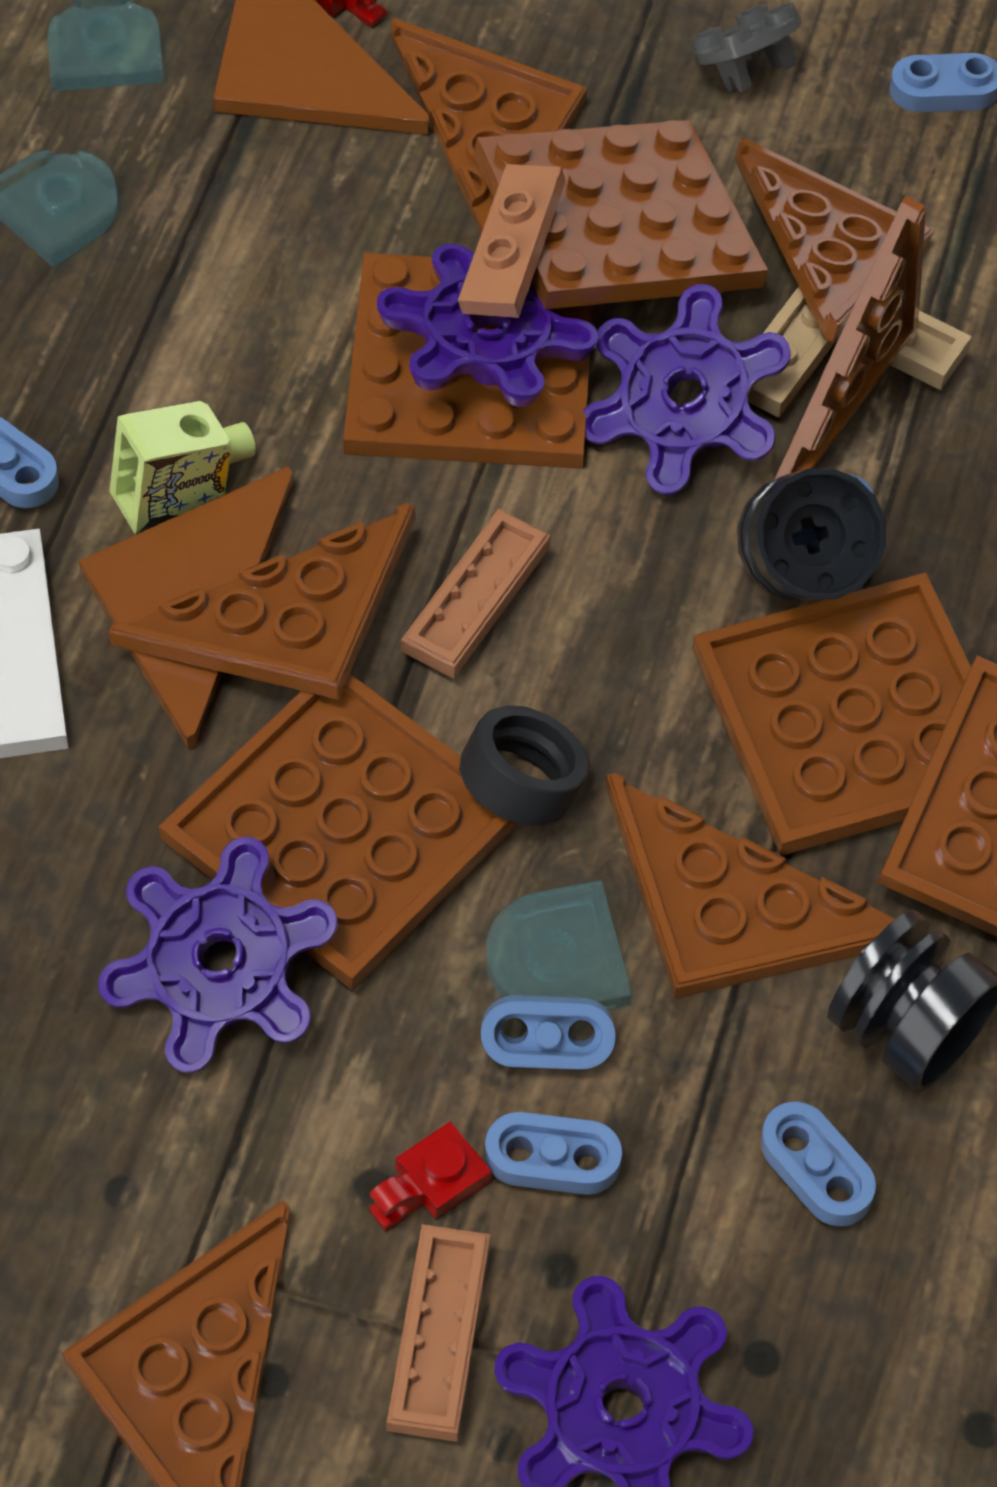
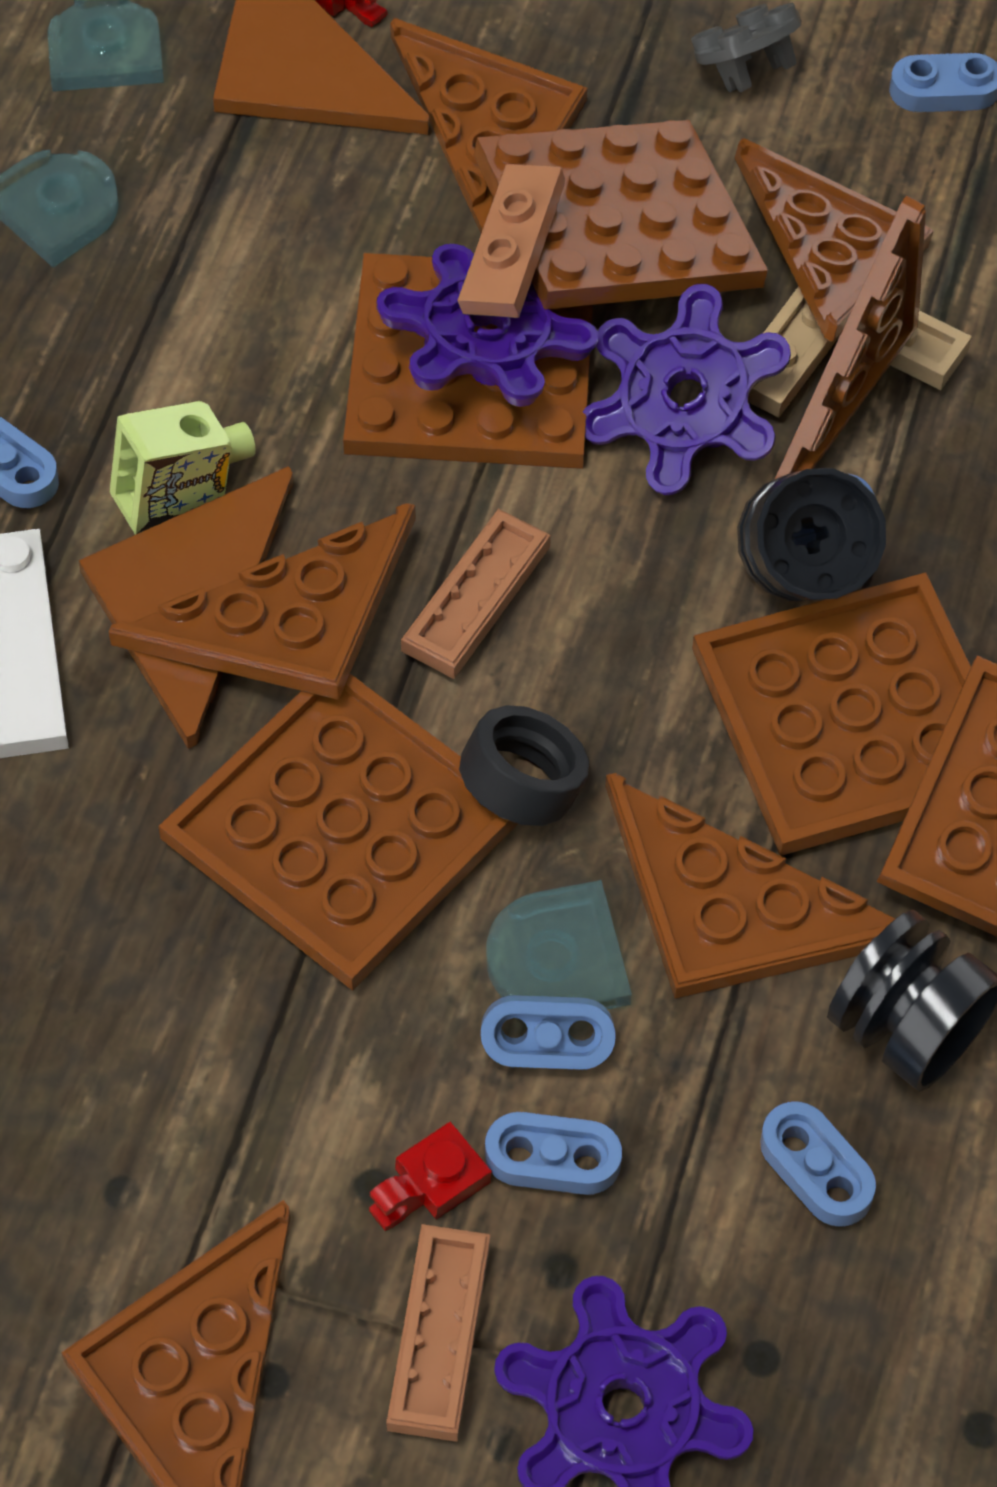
(191, 921): dark purple plate -> none

